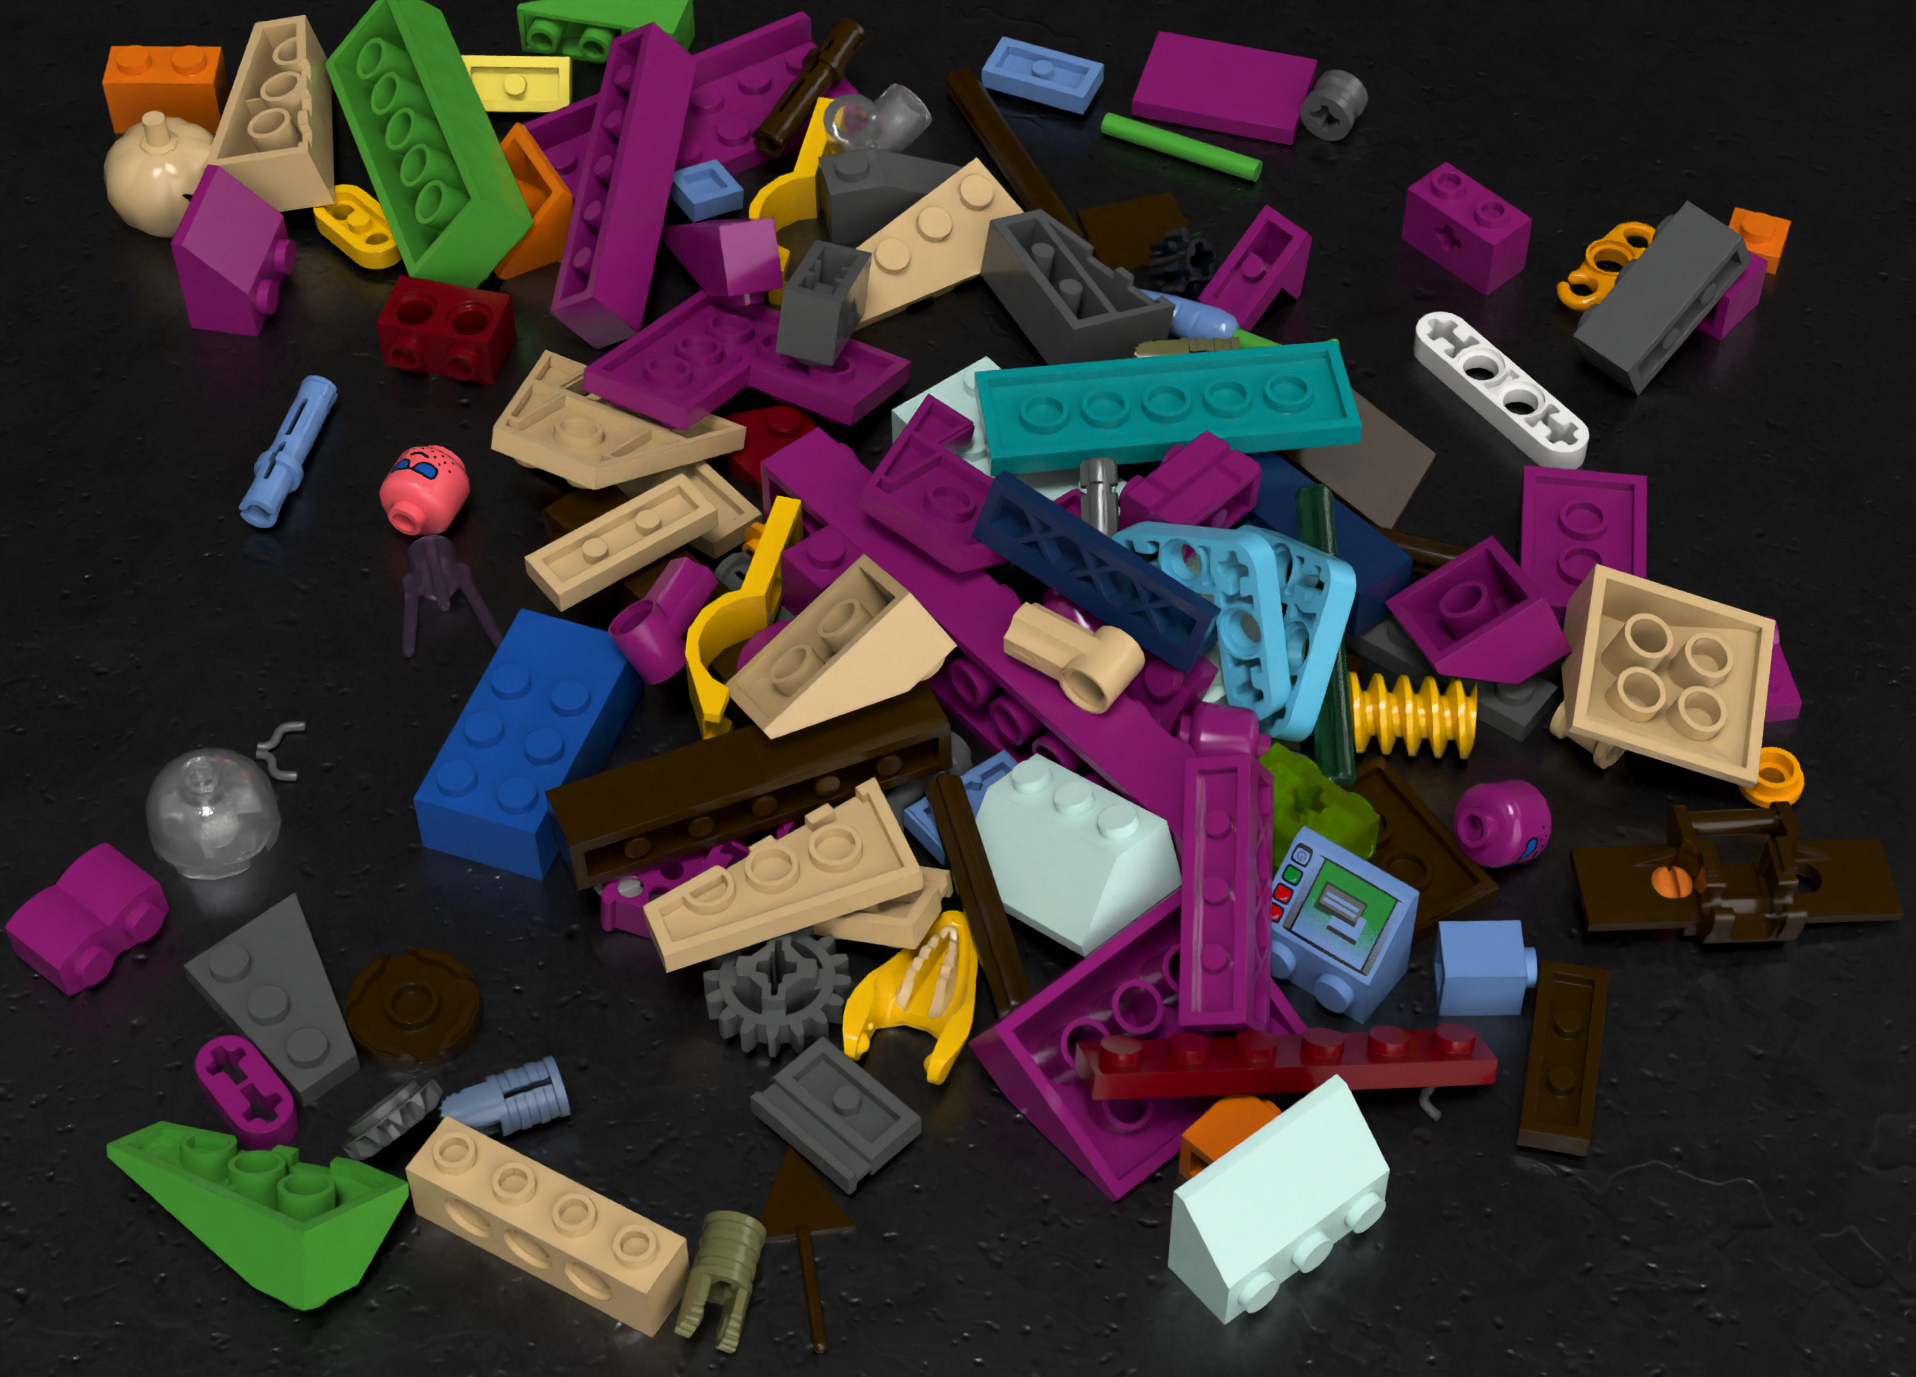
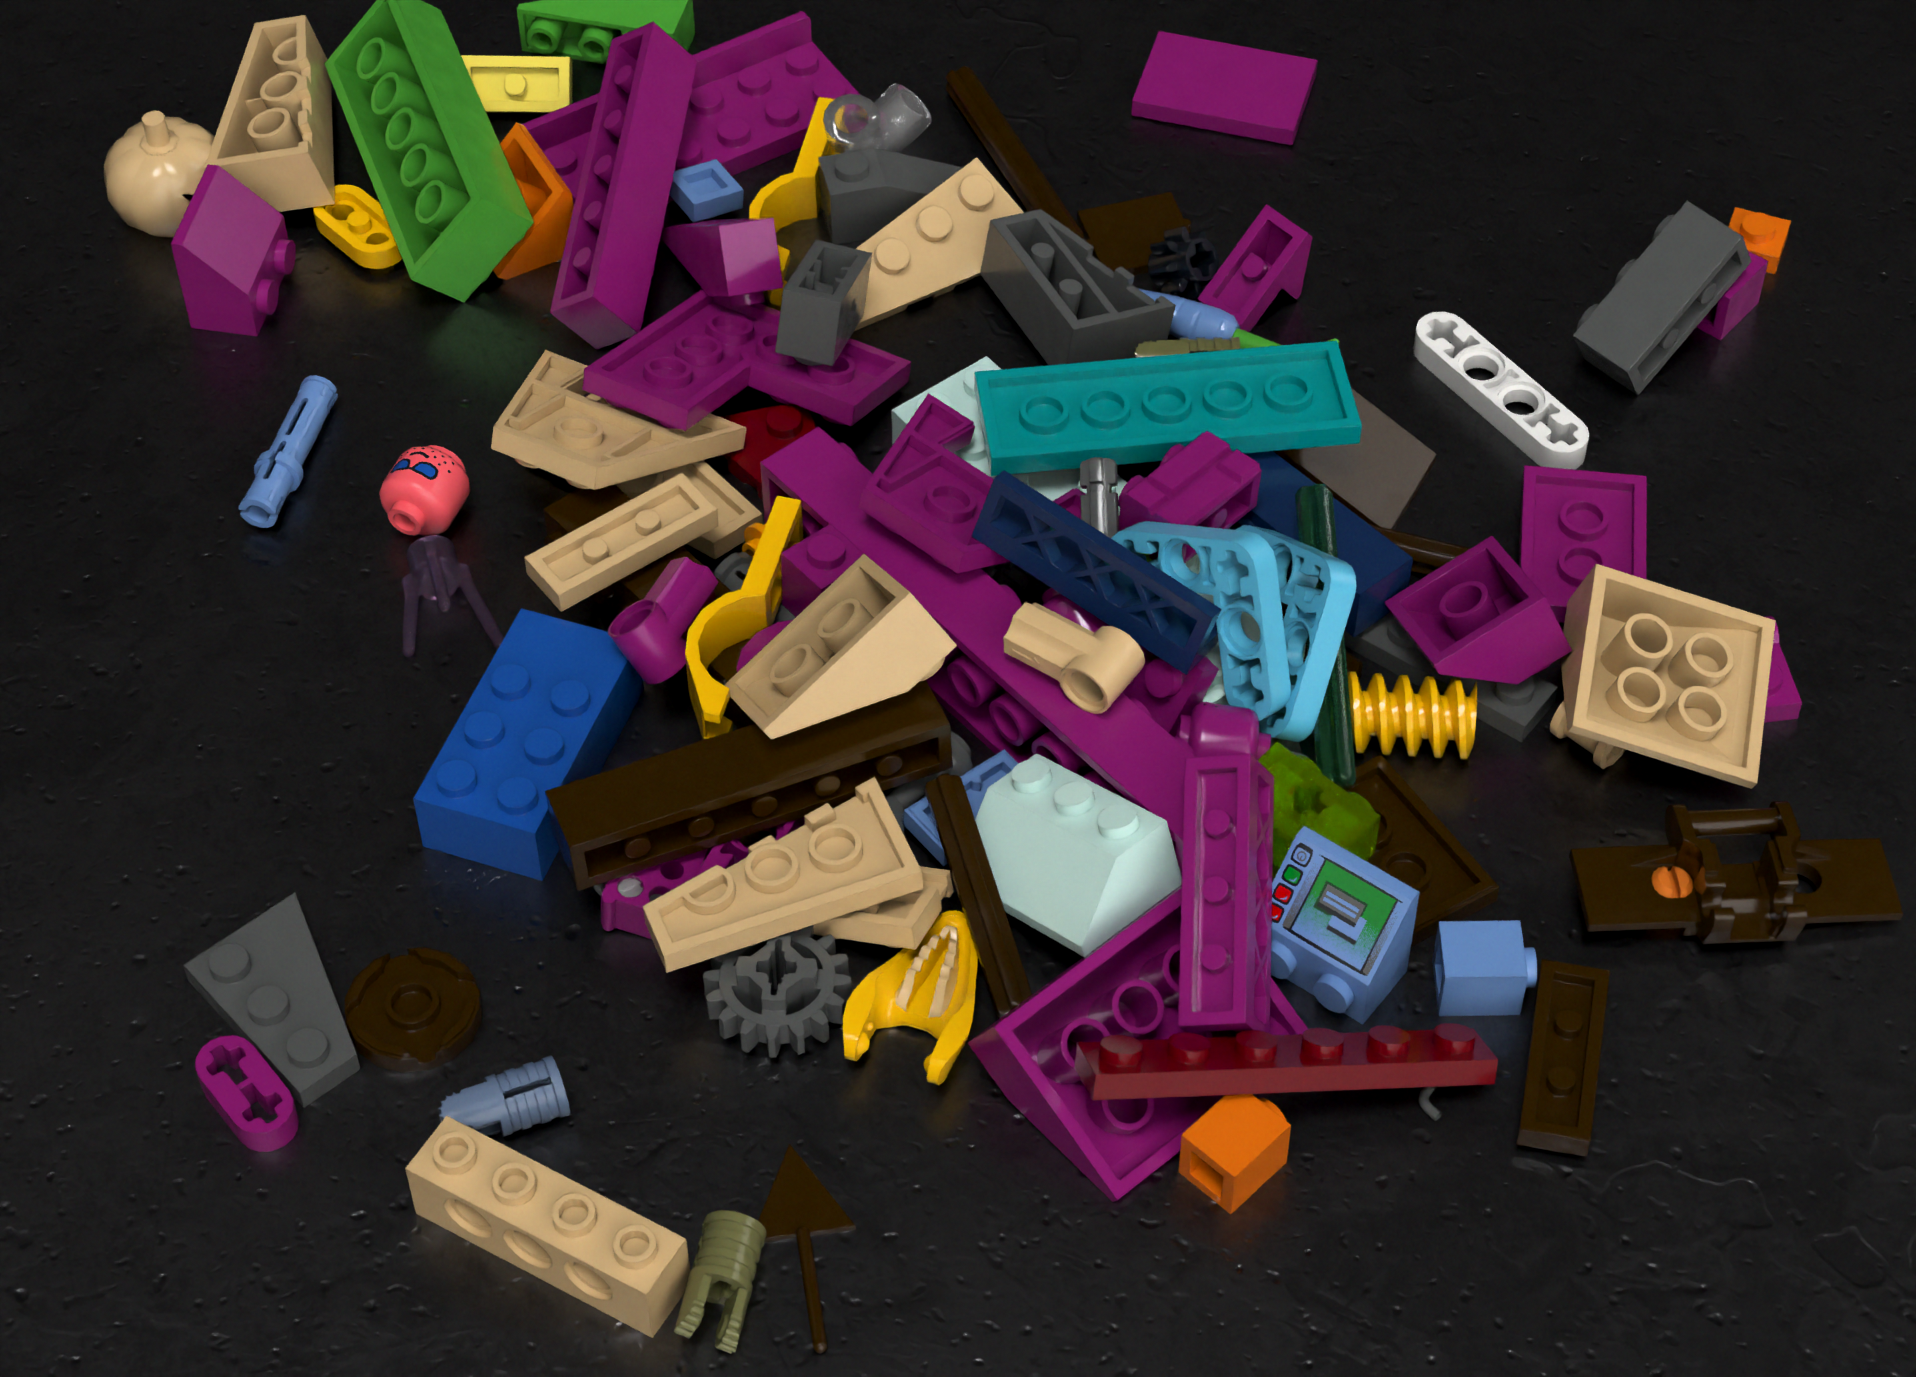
(87, 919): magenta brick -> none
(167, 79): orange brick -> none
(211, 813): clear cylinder -> none
(264, 748): dark grey piece -> none
(273, 1219): bright green wedge -> none
(391, 1118): dark grey gear -> none
(446, 330): dark red brick -> none
(821, 70): dark brown pin -> none
(836, 1114): dark grey plate -> none
(1042, 75): medium blue plate -> none
(1181, 147): bright green bar -> none
(1277, 1202): light aqua slope -> none
(1333, 105): dark grey wheel -> none
(1466, 228): magenta brick -> none
(1502, 823): magenta head -> none
(1609, 248): light orange piece -> none
(1784, 776): light orange plate -> none

